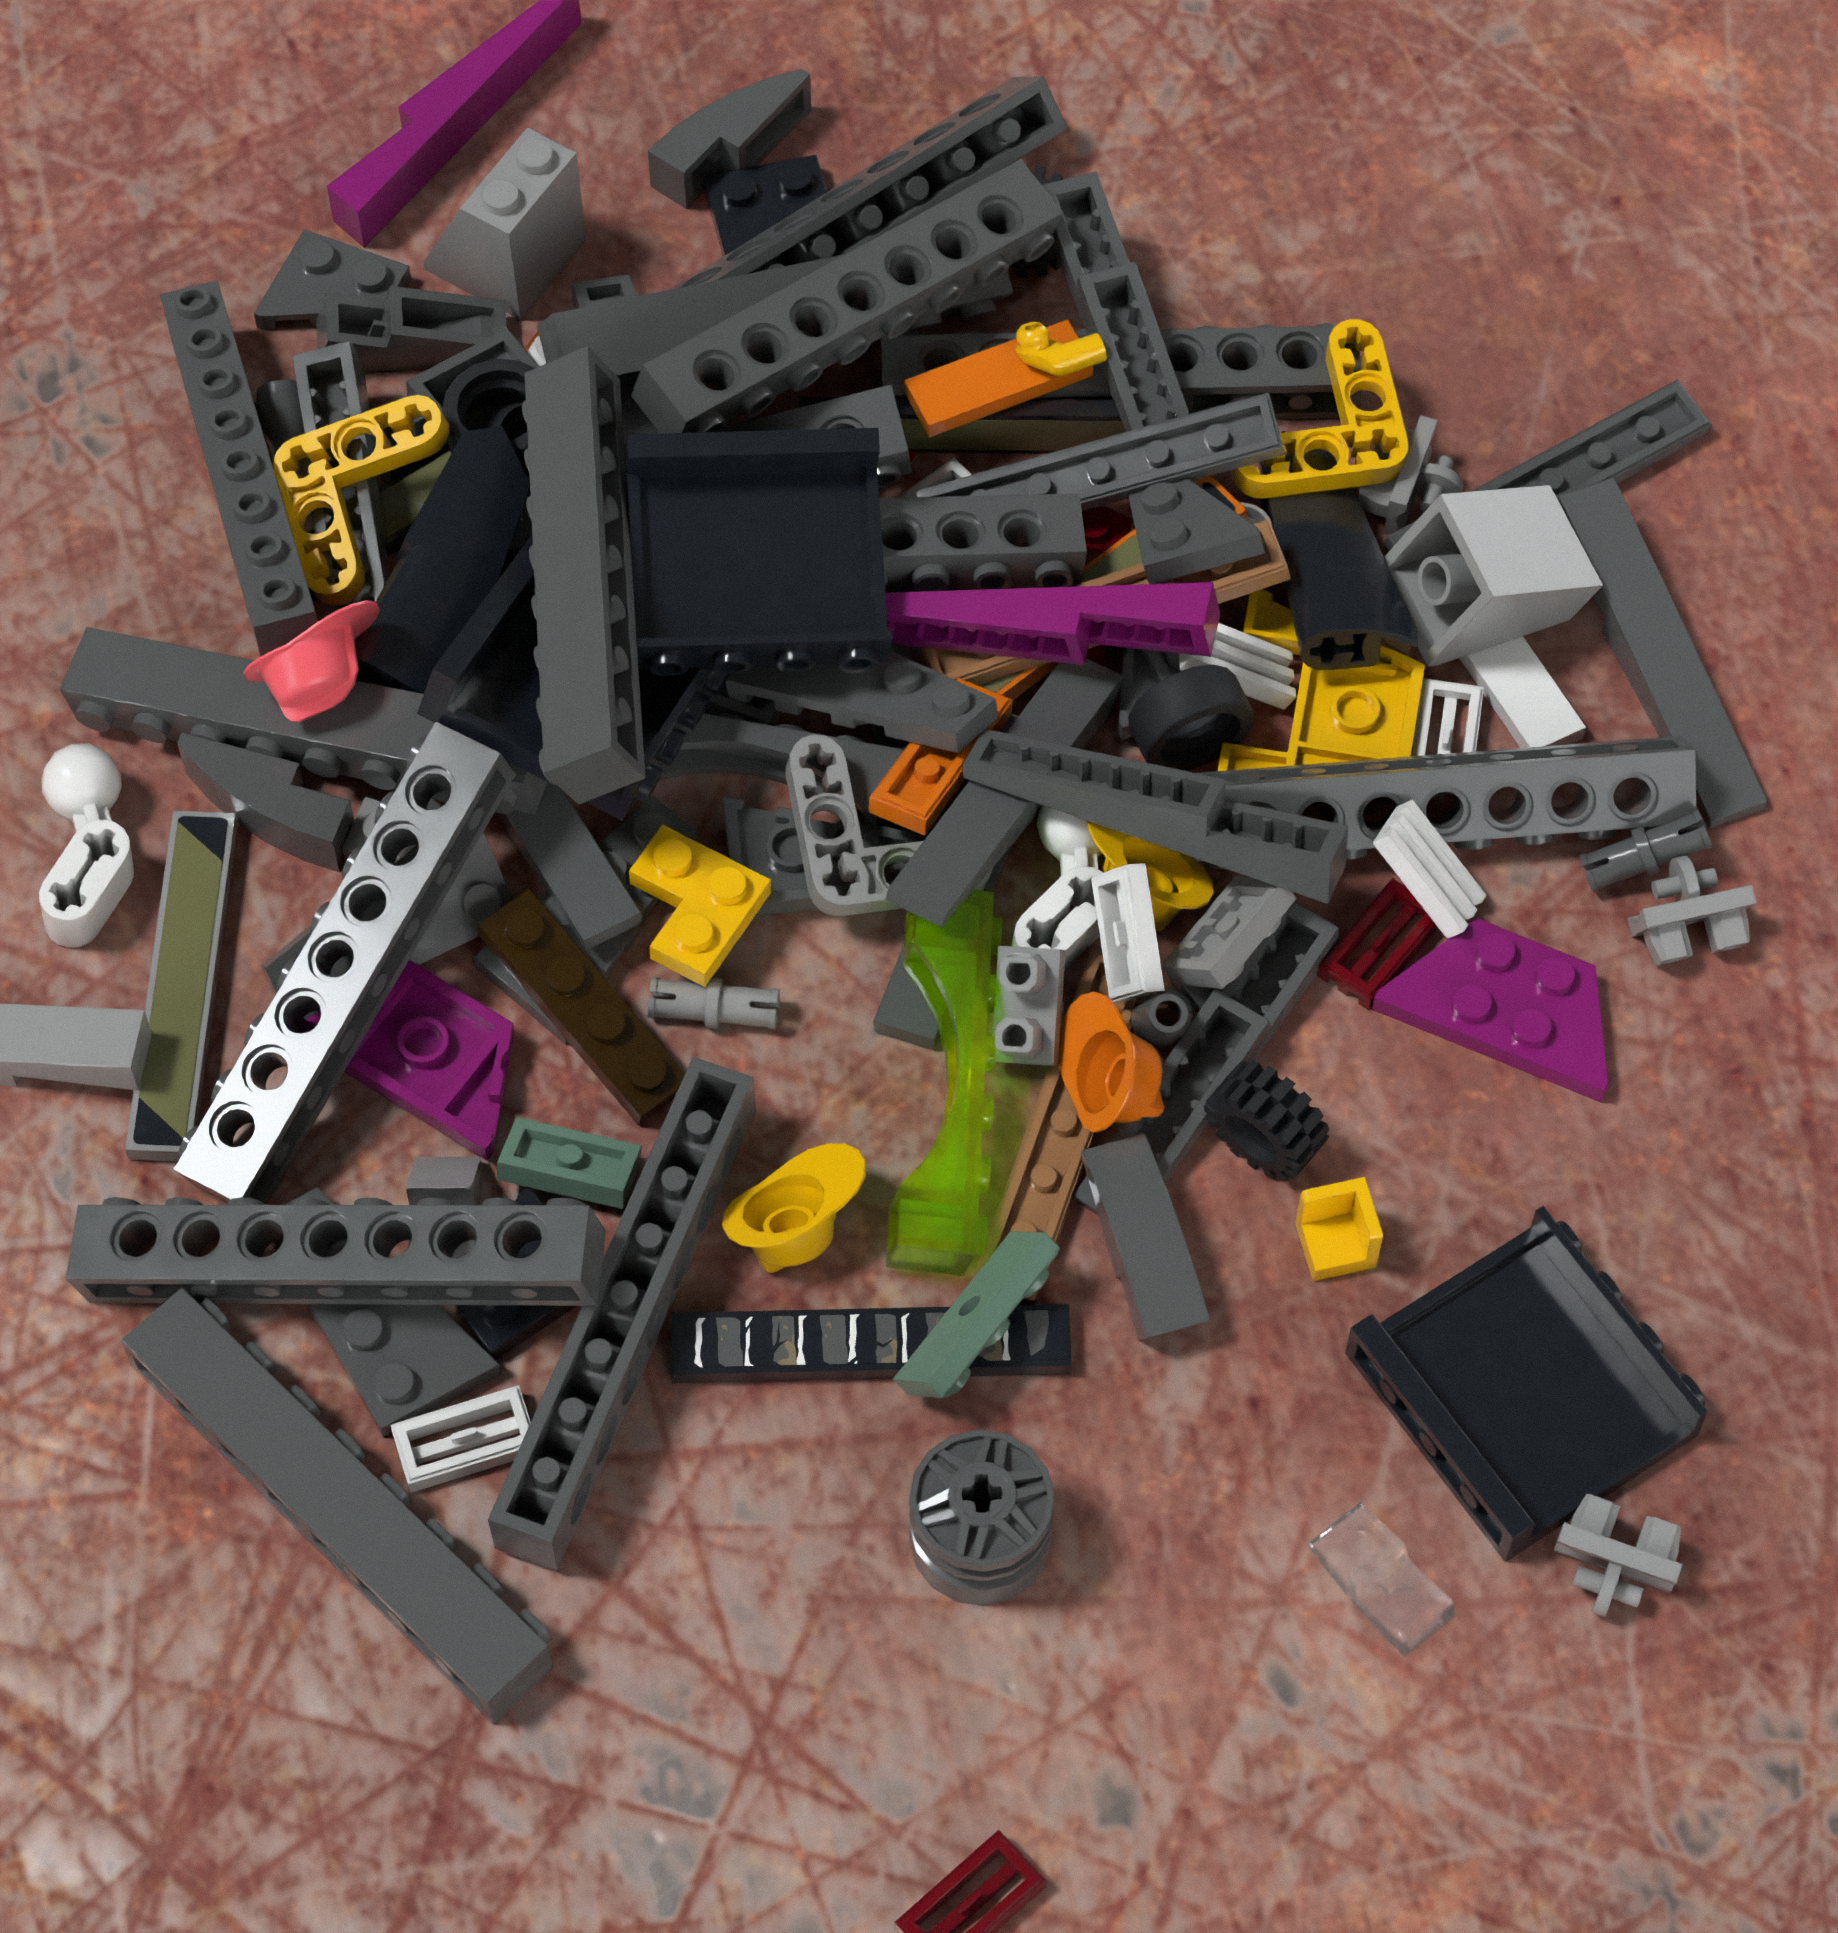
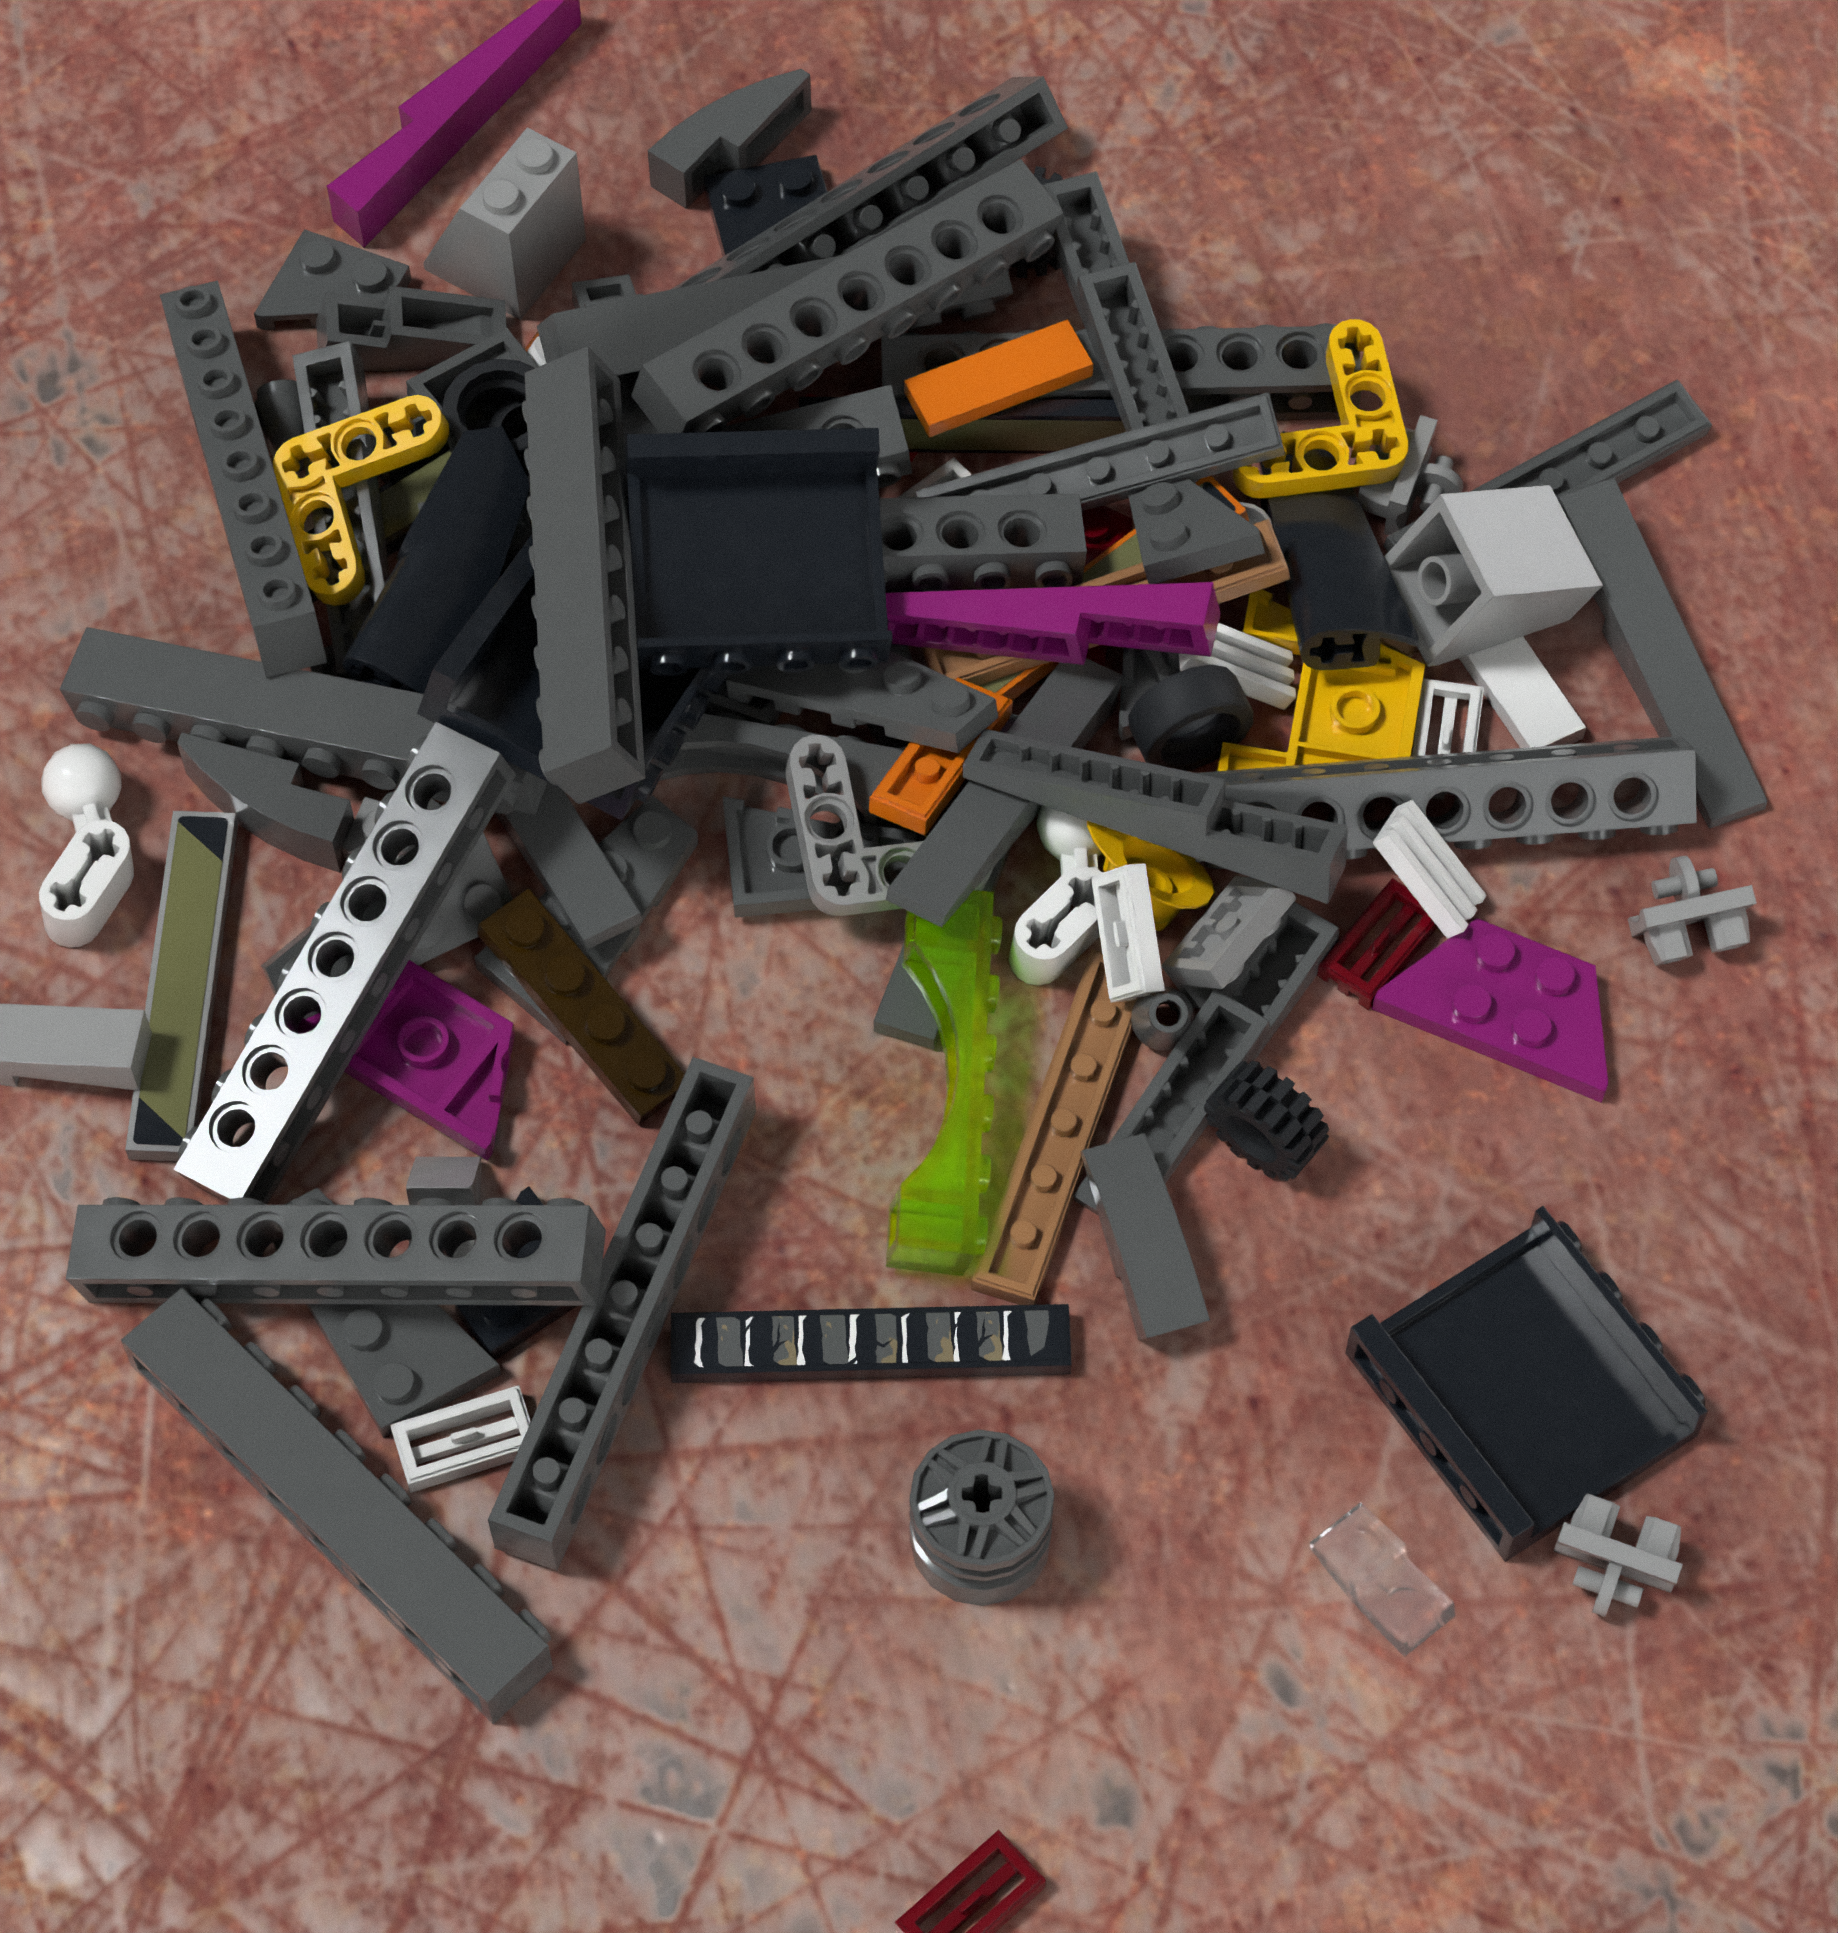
(317, 665): coral piece -> none
(569, 1162): sand green plate -> none
(711, 899): yellow plate -> none
(714, 1003): light grey pin -> none
(794, 1209): yellow piece -> none
(978, 1315): sand green tile -> none
(1029, 1005): light grey hips -> none
(1054, 357): yellow arm -> none
(1106, 1066): orange piece -> none
(1339, 1229): yellow panel -> none
(1645, 851): dark grey pin -> none

